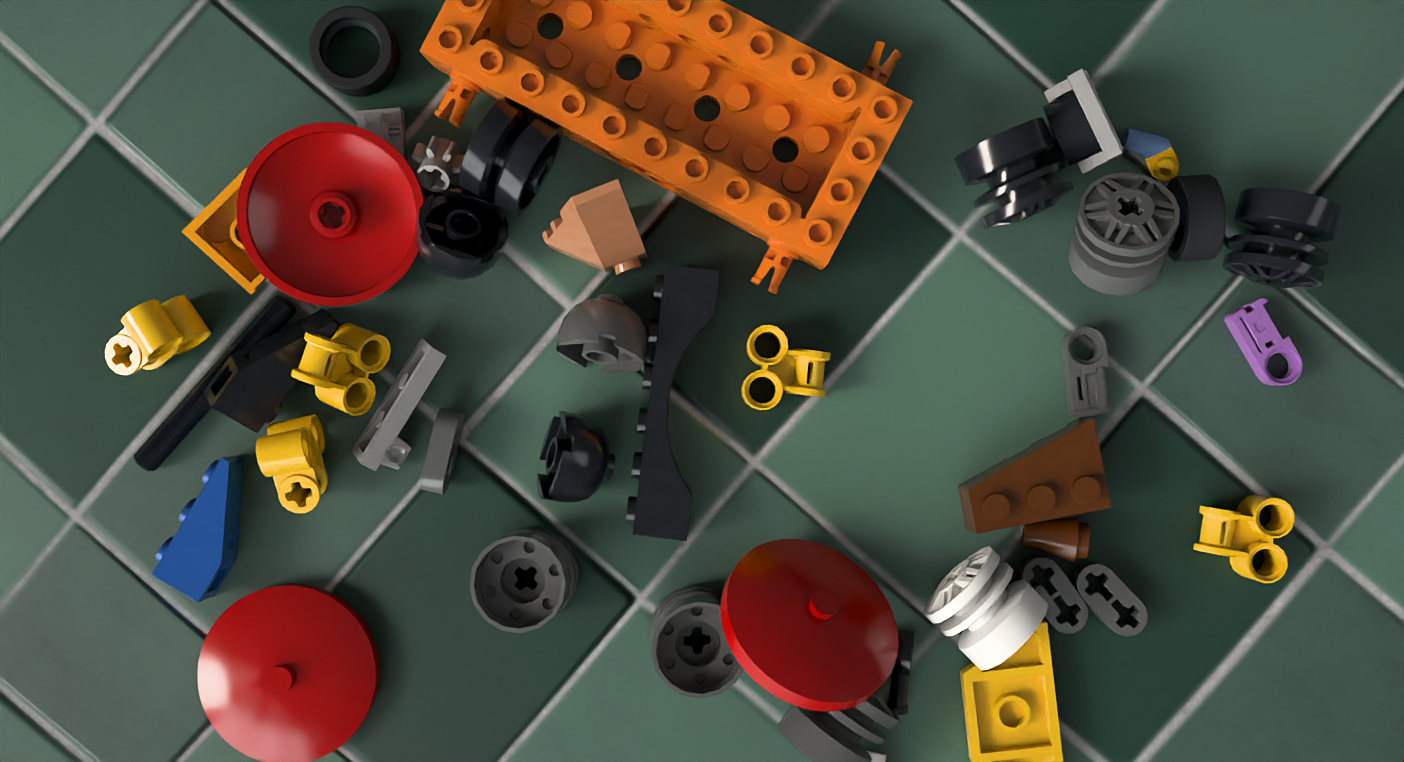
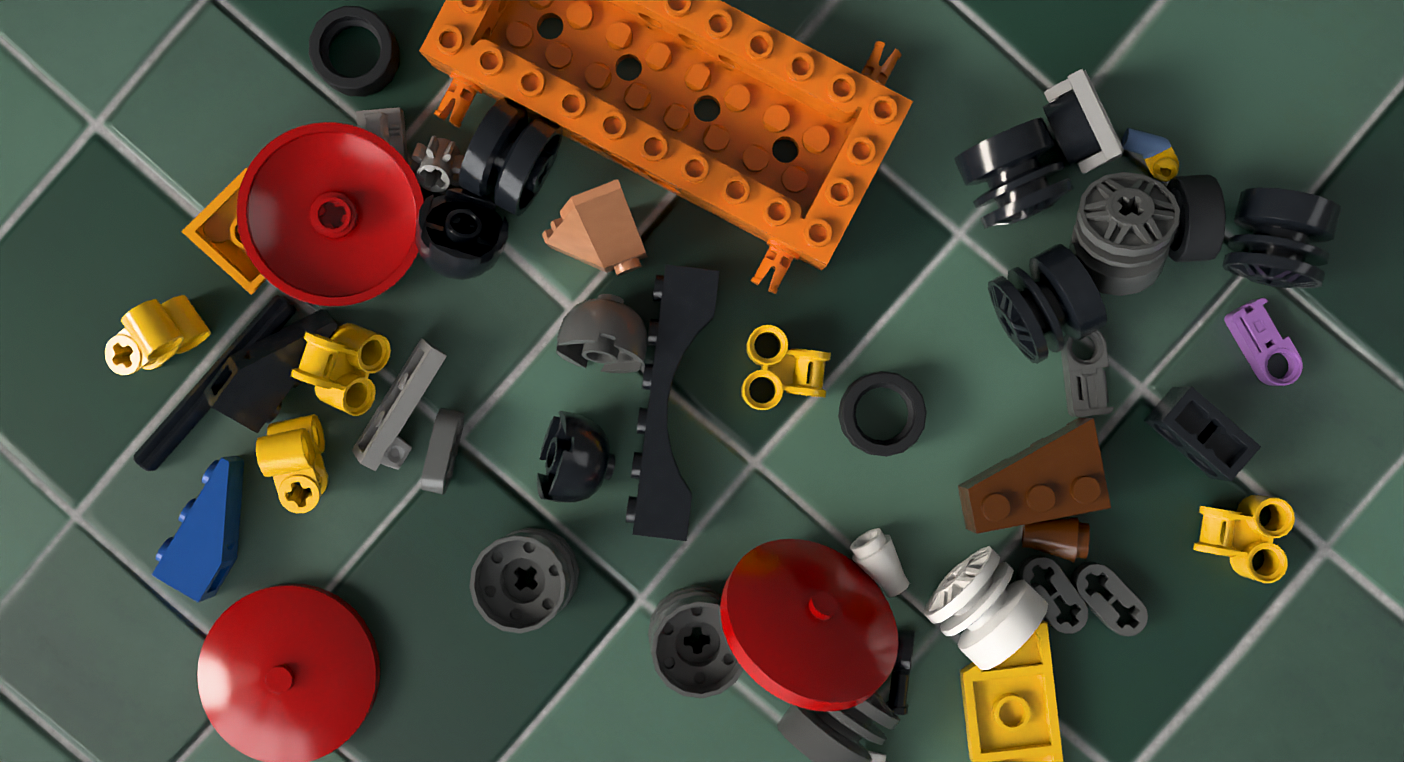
(879, 560): none -> white cone
(915, 420): none -> black tyre
(1051, 301): none -> black wheel
(1202, 433): none -> black brick

